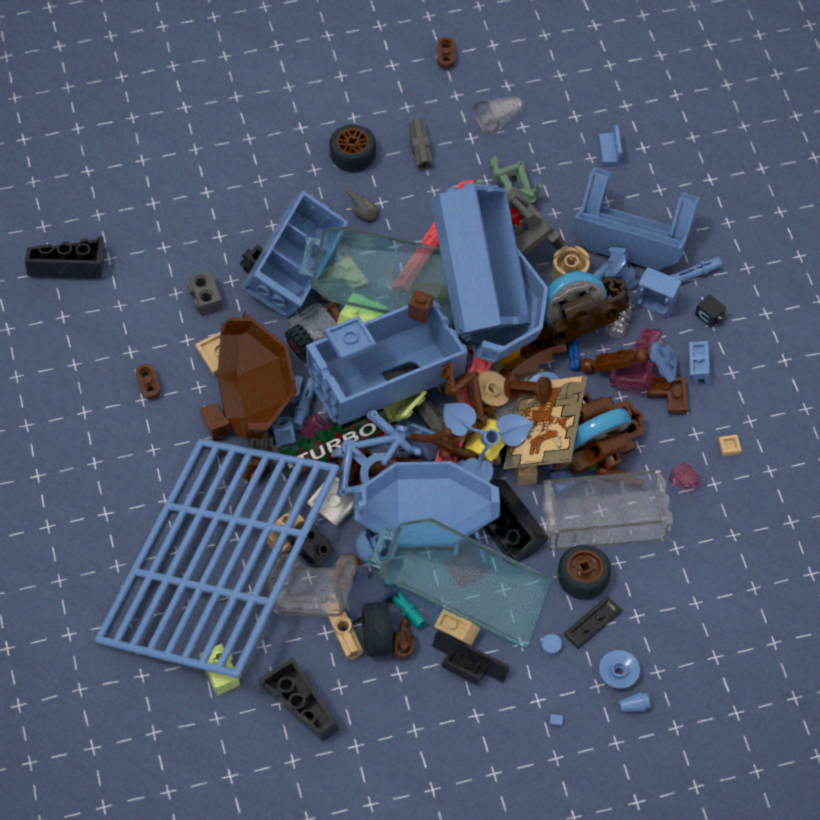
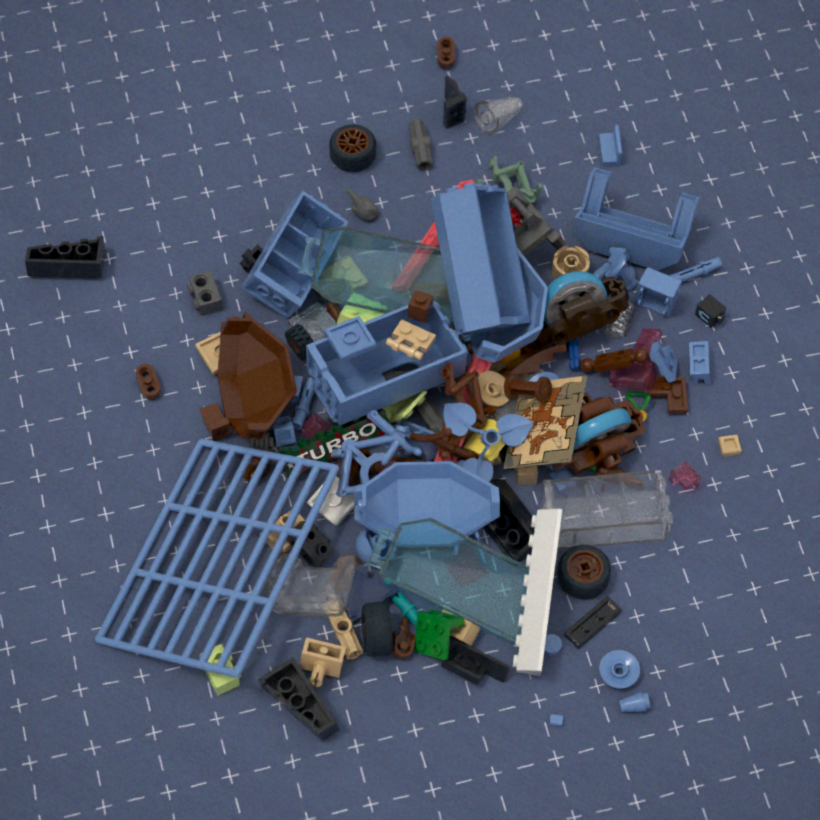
(322, 659): none -> tan brick
(413, 336): none -> tan plate
(434, 632): none -> green bracket
(454, 105): none -> black bracket
(539, 591): none -> white slope
(637, 393): none -> green piece

